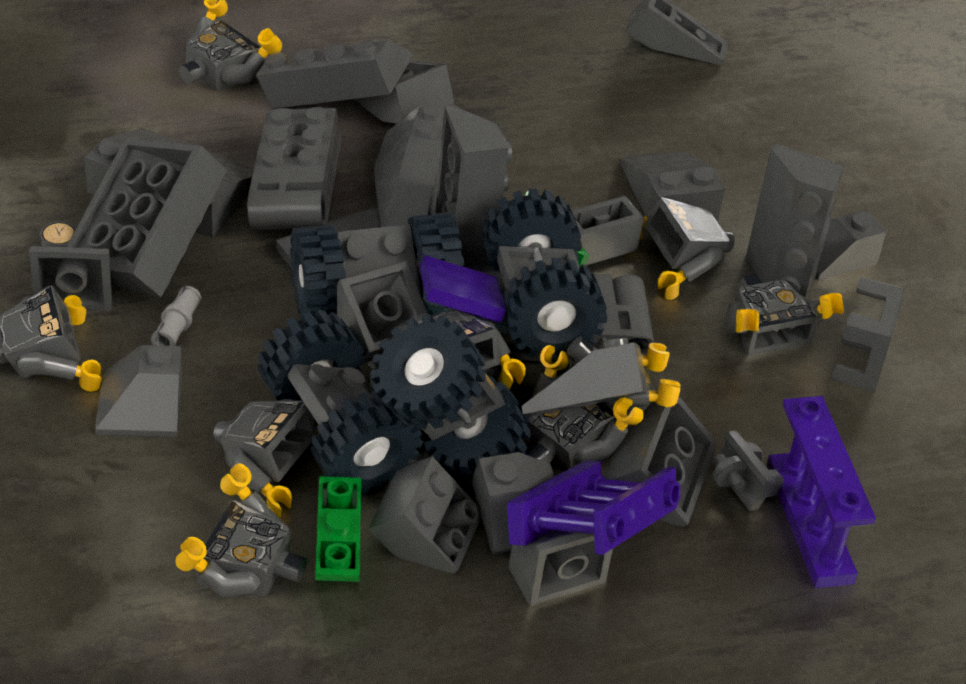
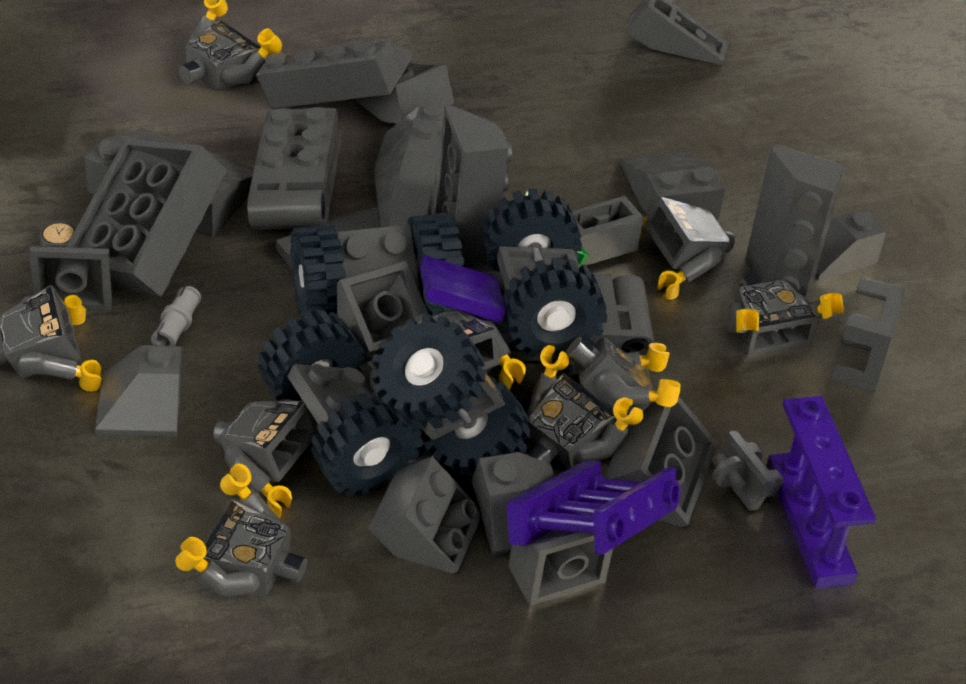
(338, 529): green slope -> none
(596, 379): dark grey slope -> none

